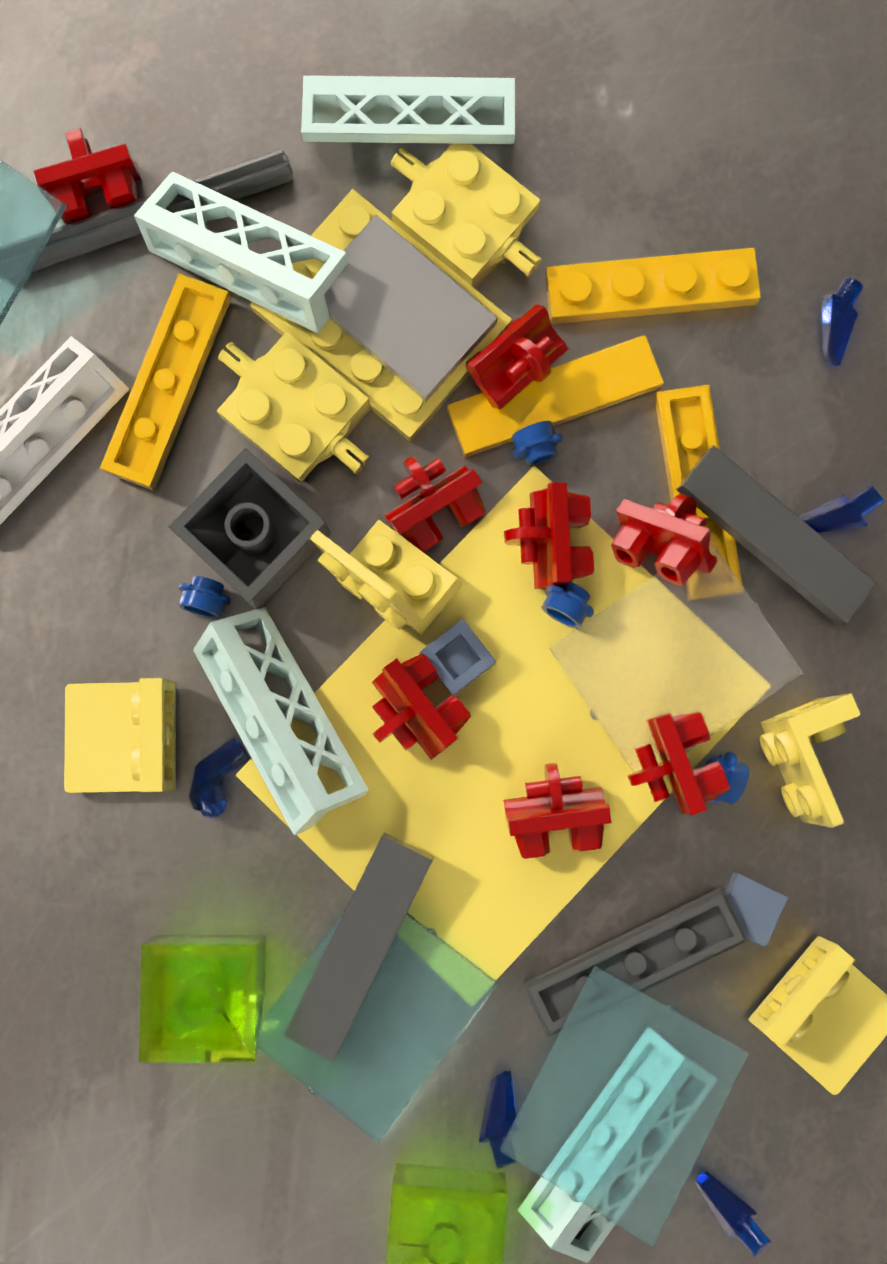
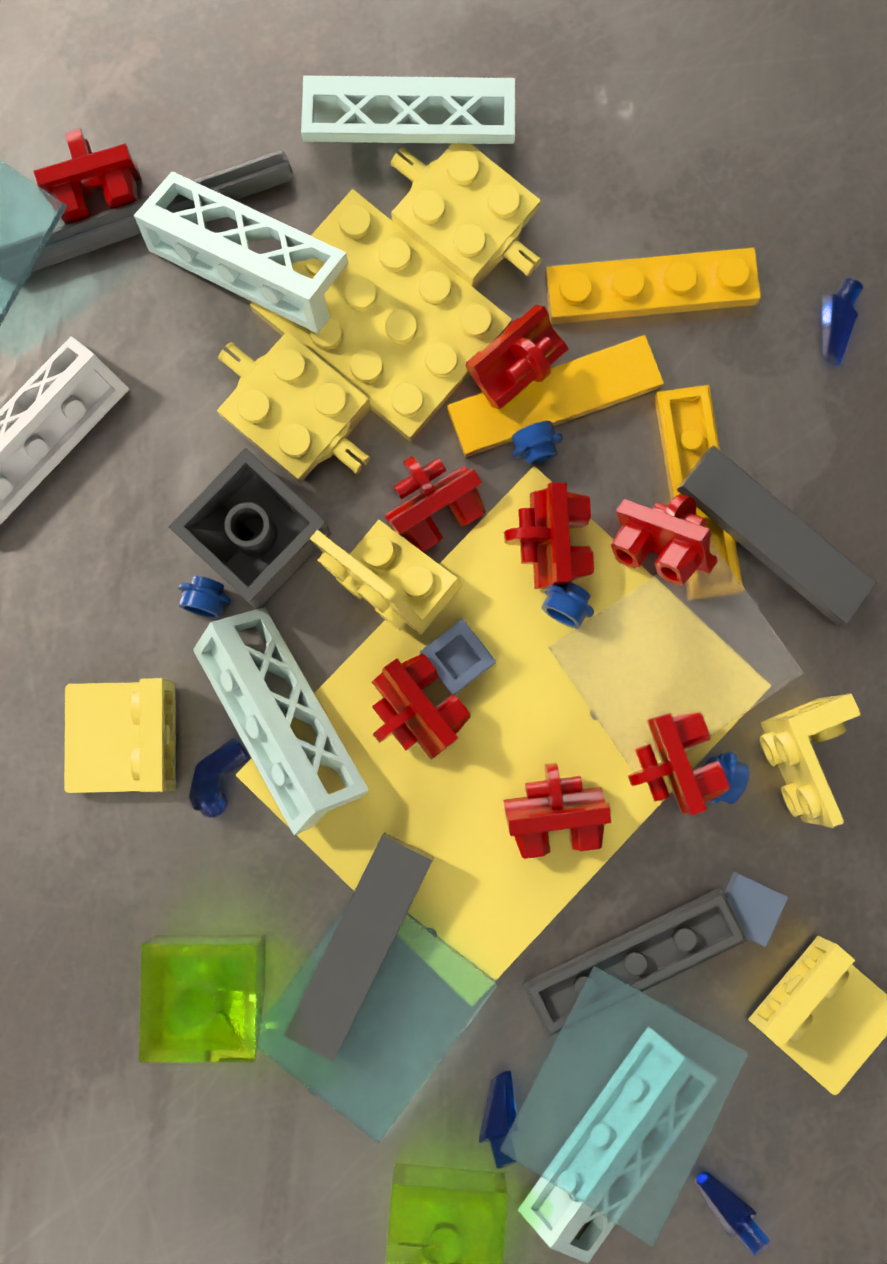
(166, 382): yellow plate -> none
(405, 309): light grey tile -> none
(842, 512): clear blue bar -> none

